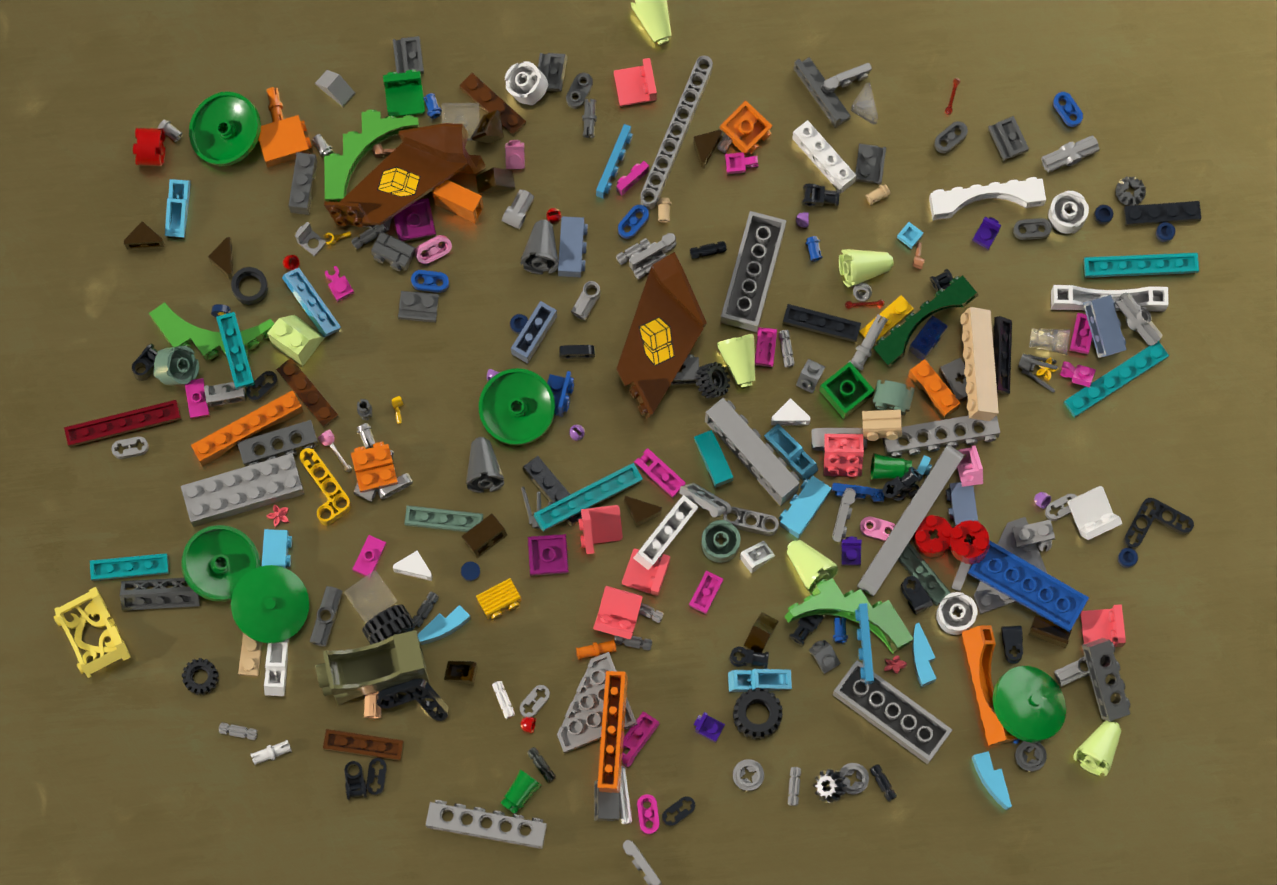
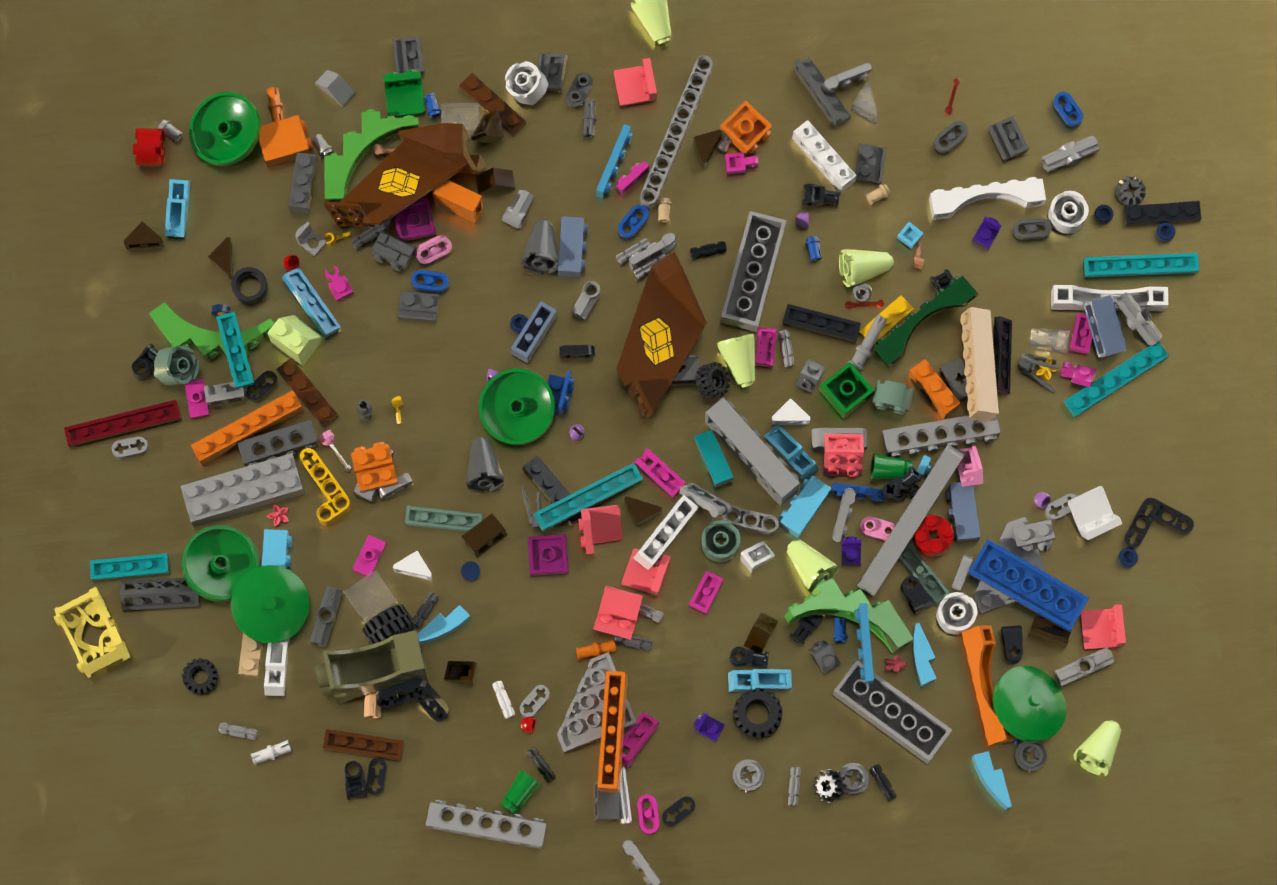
(366, 435): light grey pin -> none
(499, 599): yellow brick -> none
(515, 155): bright pink bracket -> none
(553, 219): red hinge -> none
(882, 424): tan brick -> none
(928, 338): clear blue brick -> none
(969, 531): red brick -> none
(1093, 653): dark grey brick -> none

